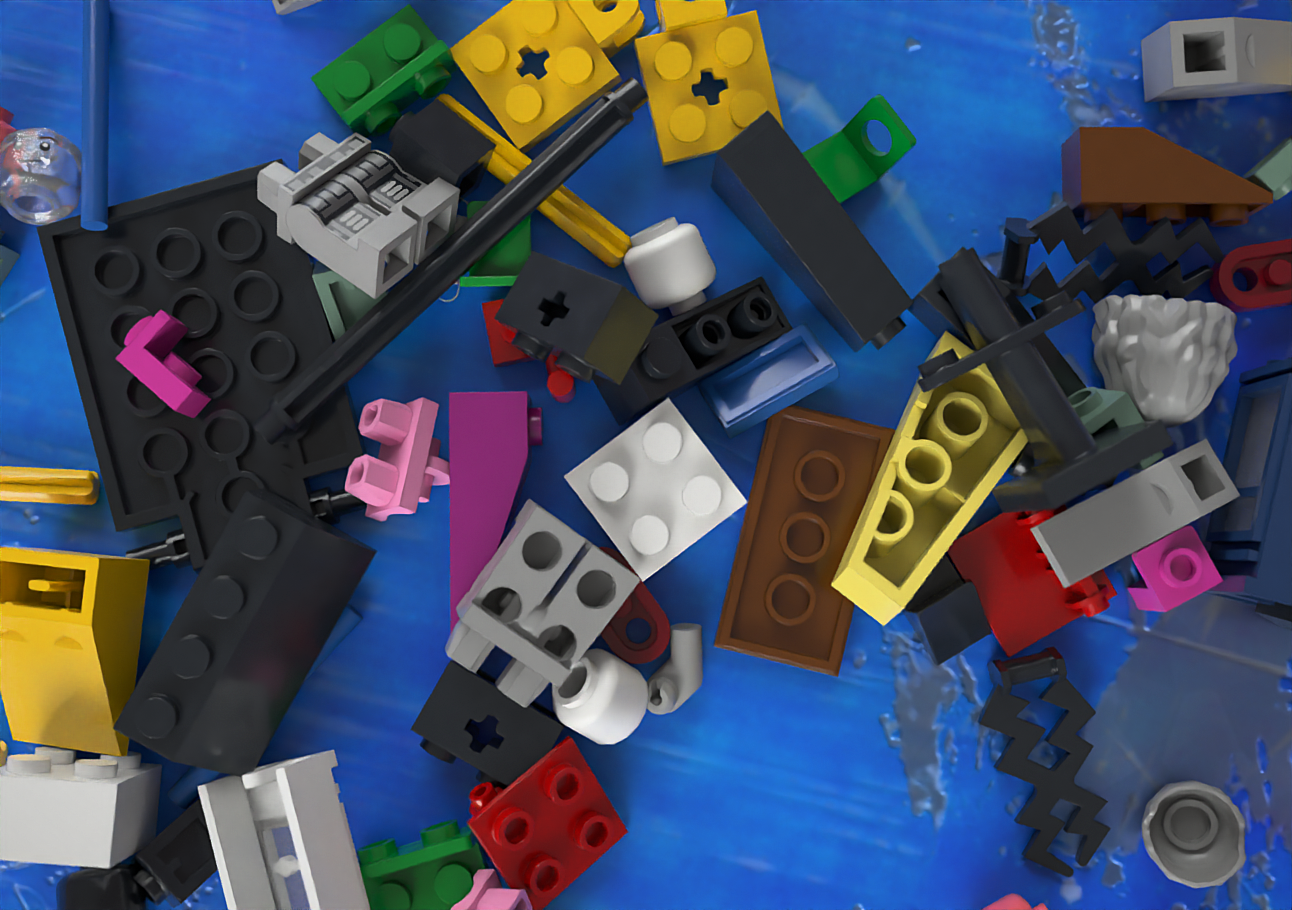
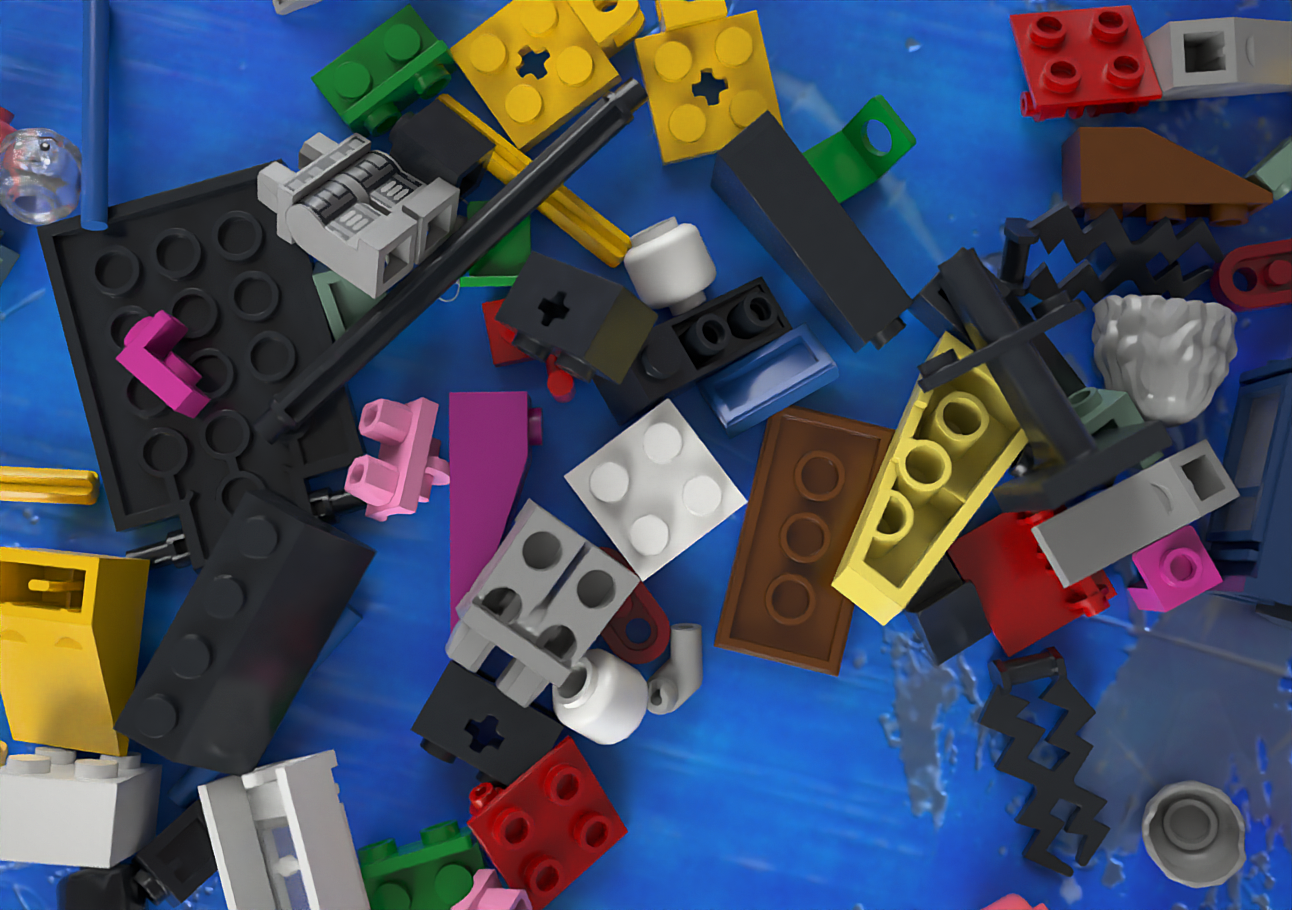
(1083, 61): none -> red hinge

